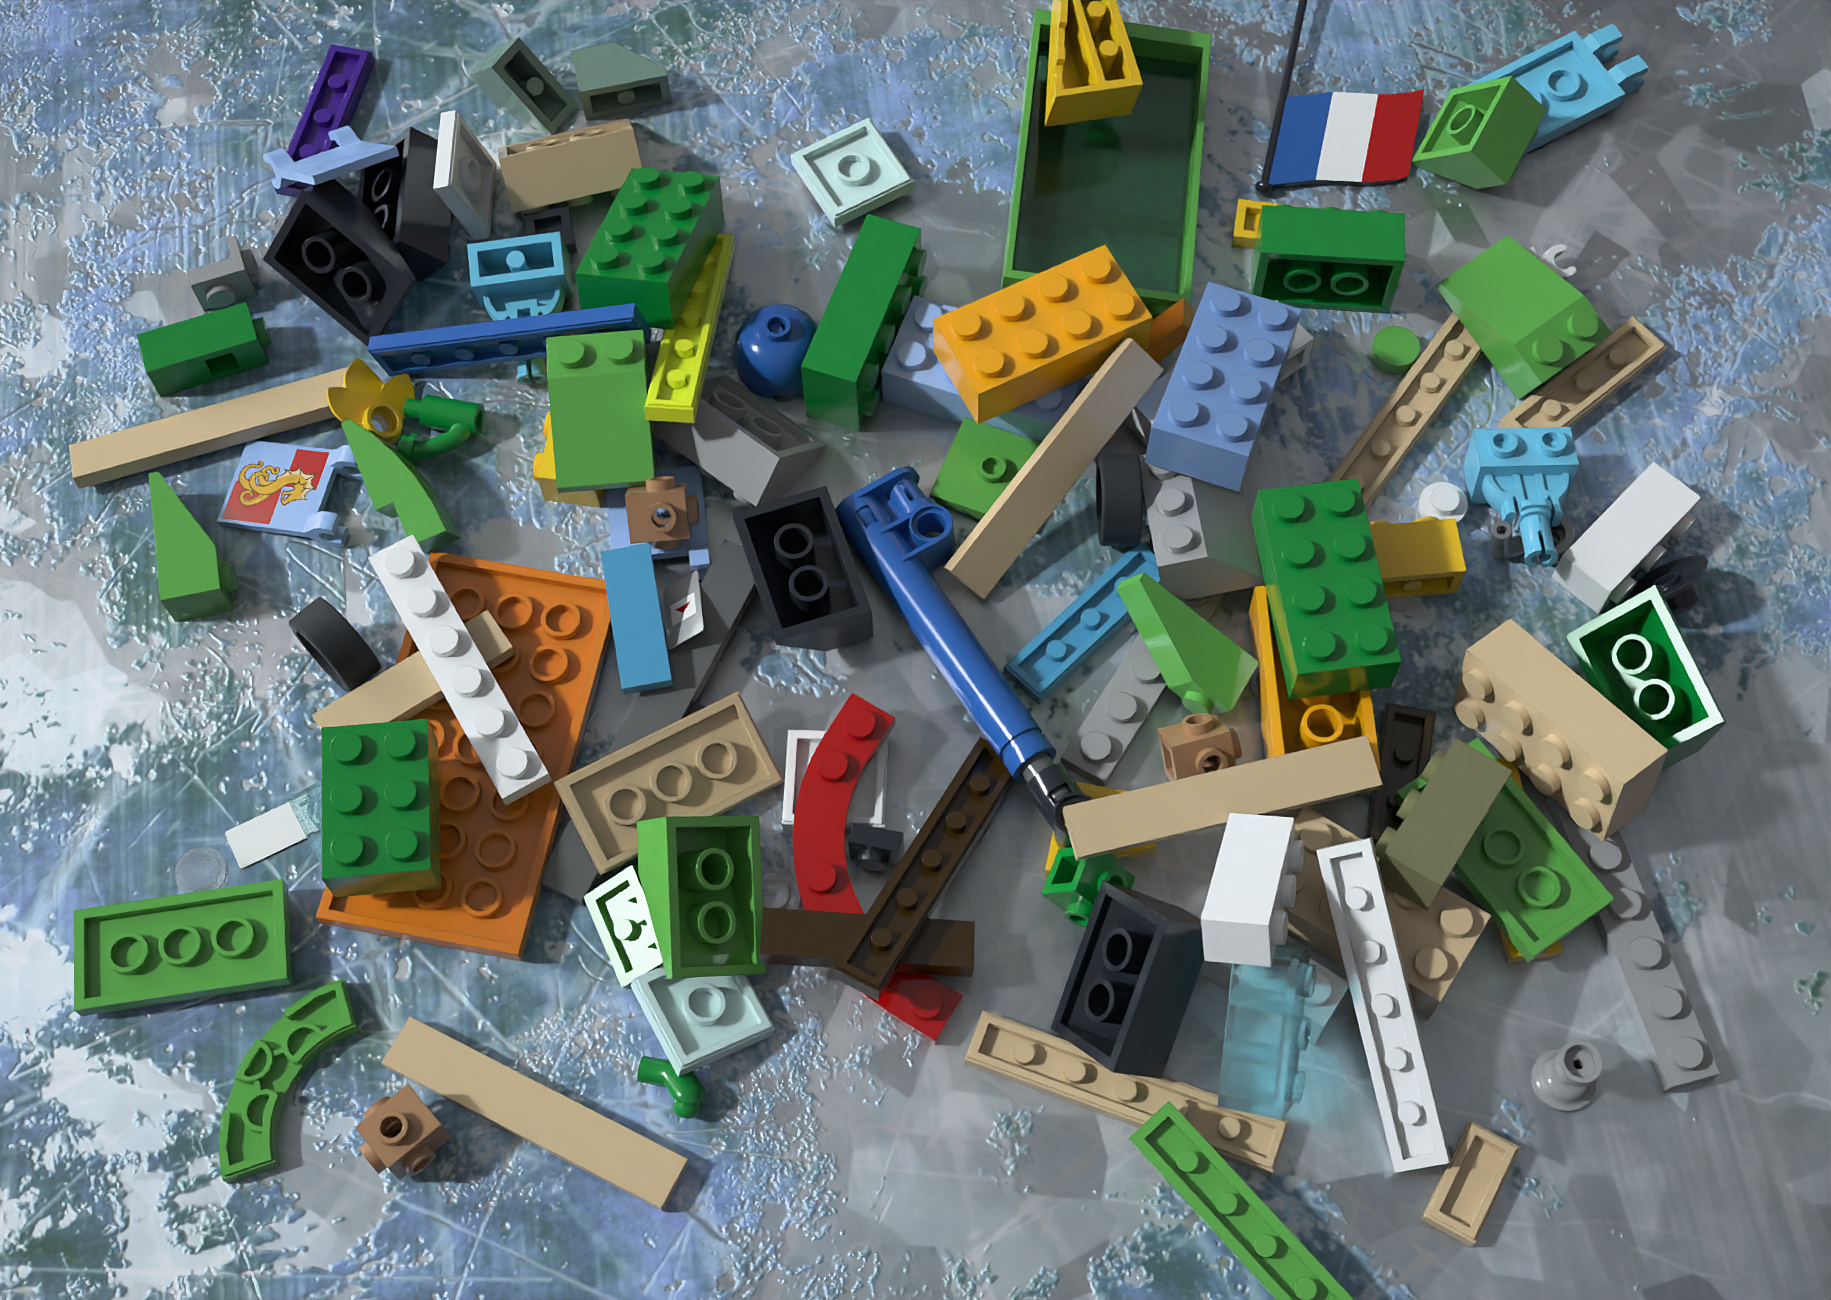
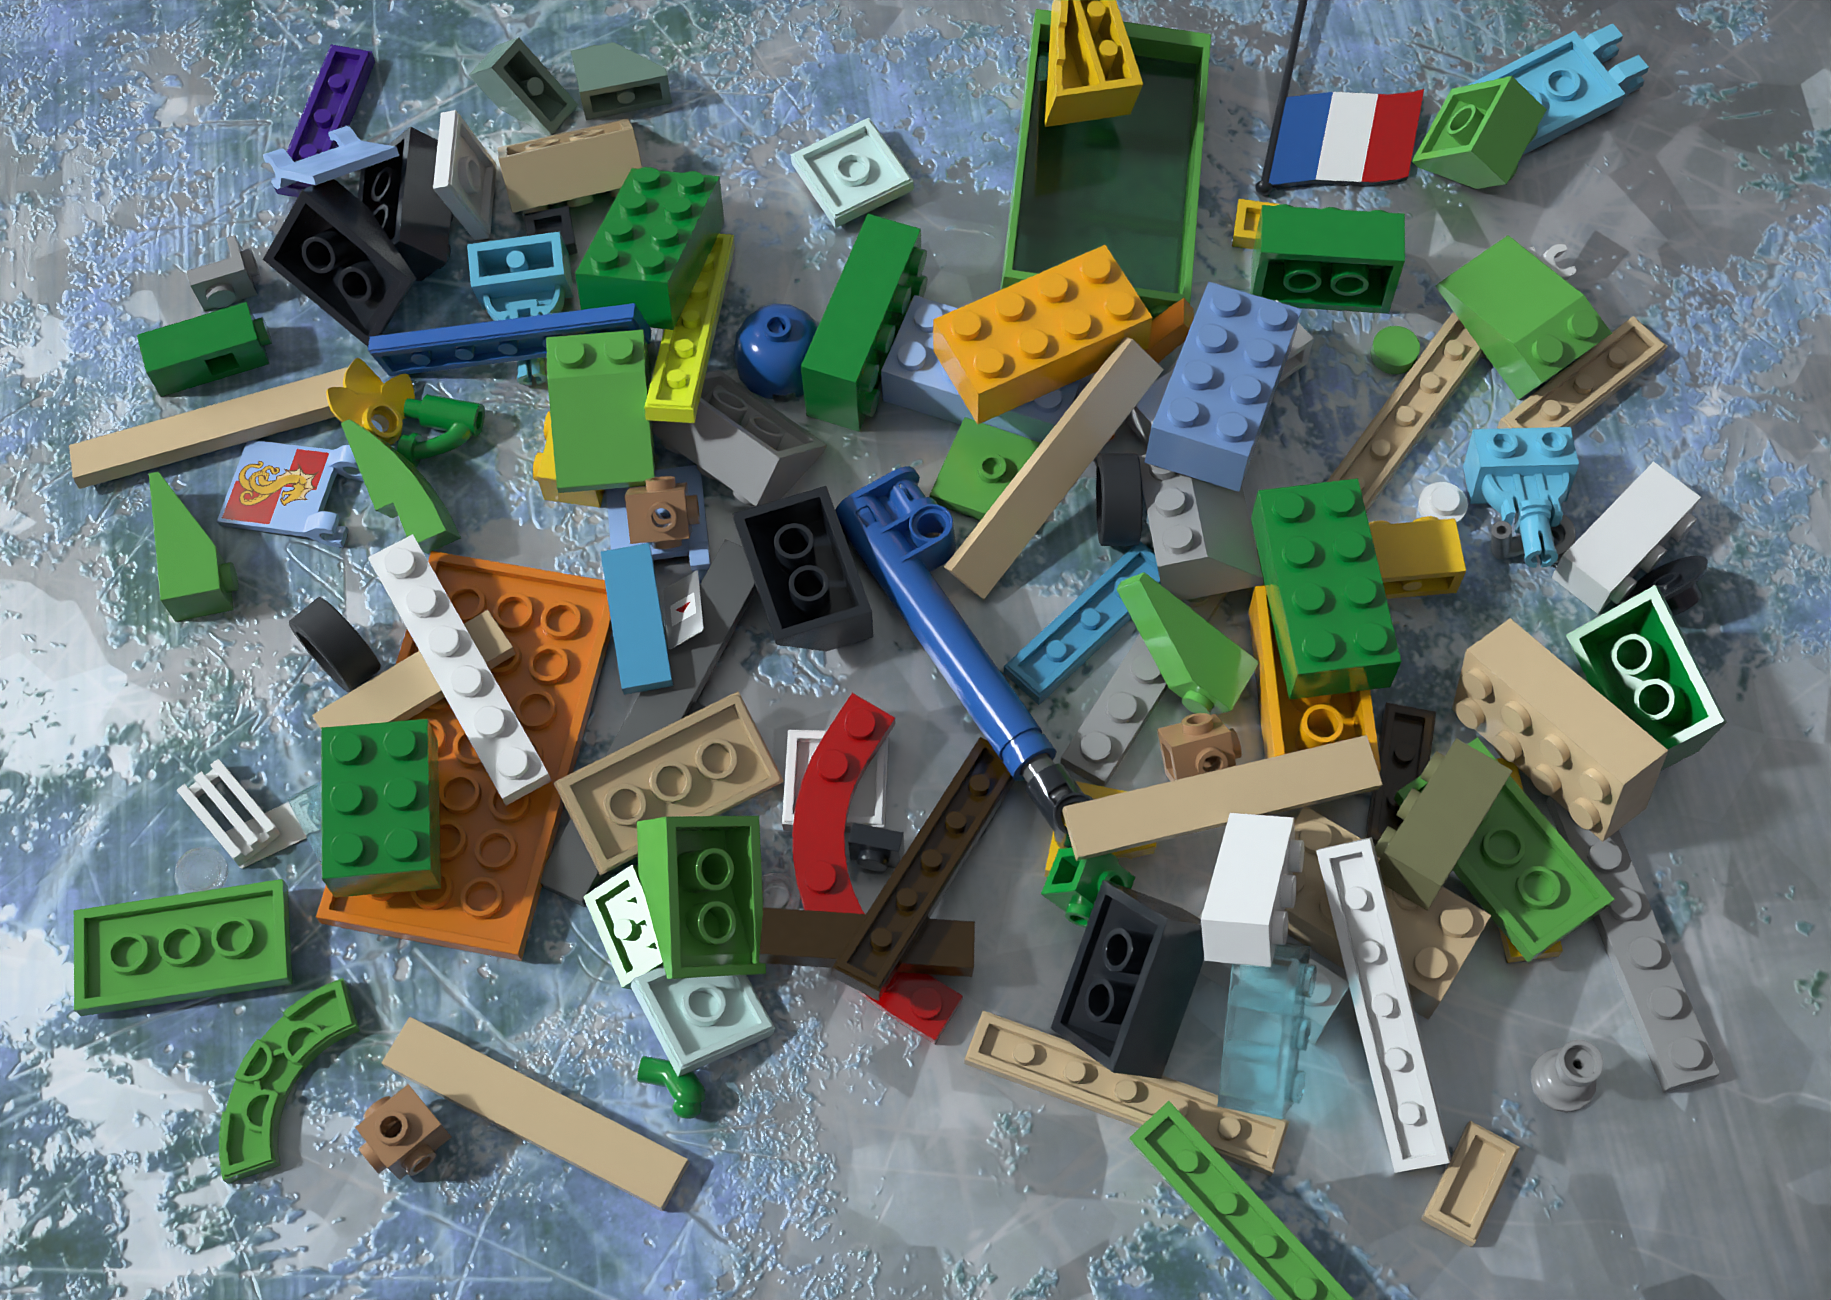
(206, 784): none -> white tile

